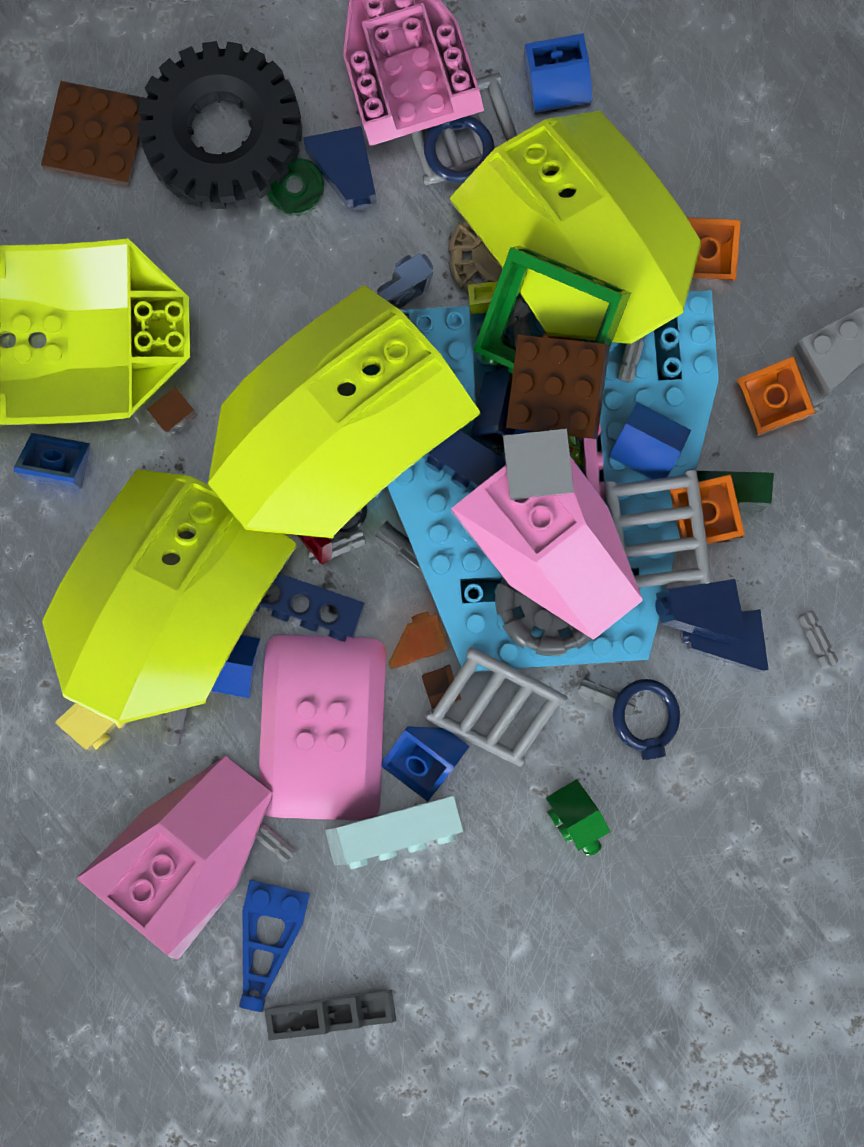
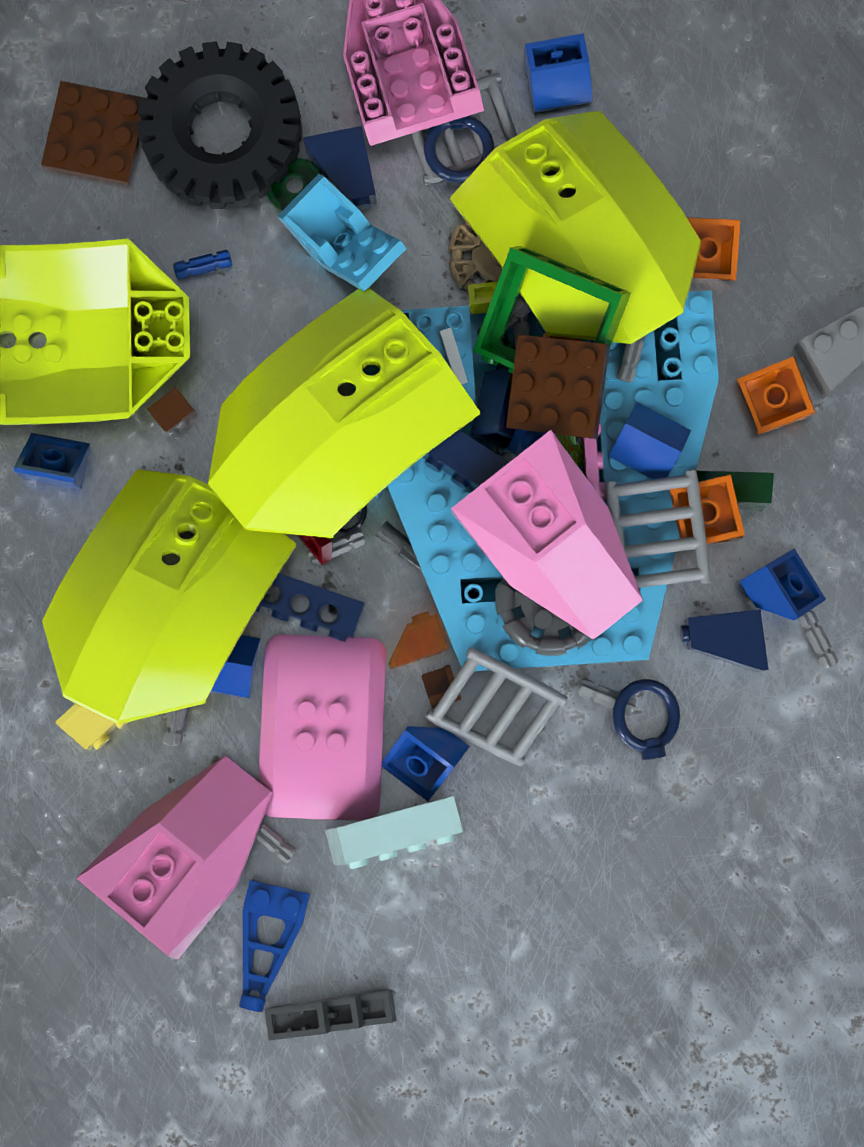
(202, 264): none -> blue axle
(339, 234): none -> medium azure bracket
(408, 281): sand blue plate -> none
(453, 355): none -> white sticker
(538, 464): light grey tile -> none
(578, 818): green brick -> none
(704, 610): dark blue slope -> none
(783, 587): none -> blue slope

